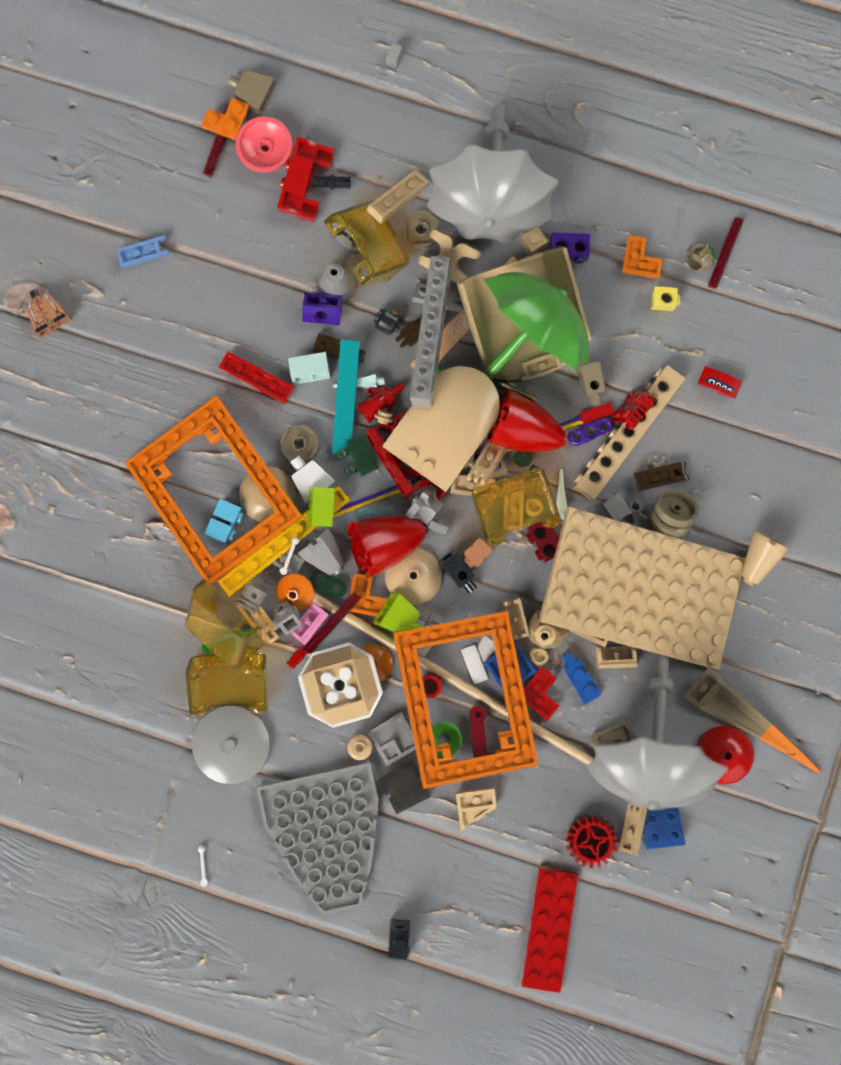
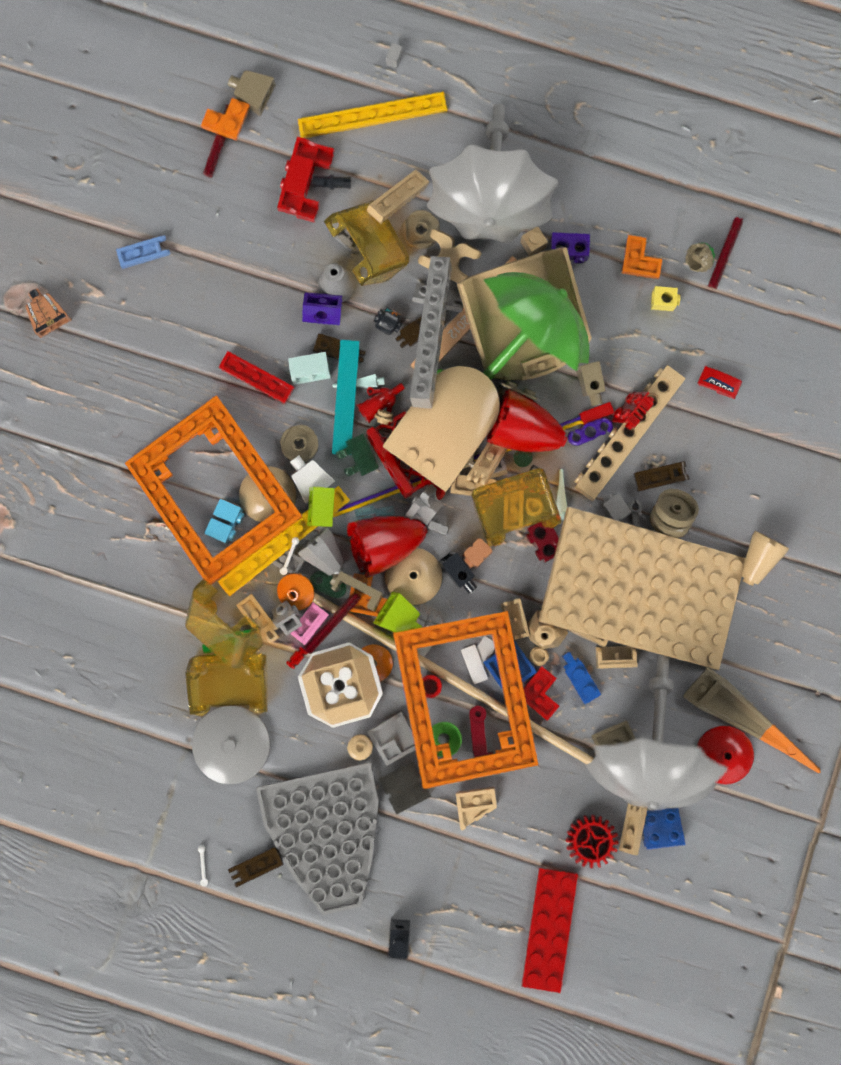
(248, 602): light grey piece -> none
(256, 866): none -> dark brown hinge
(263, 133): coral dish -> none
(372, 115): none -> yellow tile
(375, 595): none -> dark tan panel

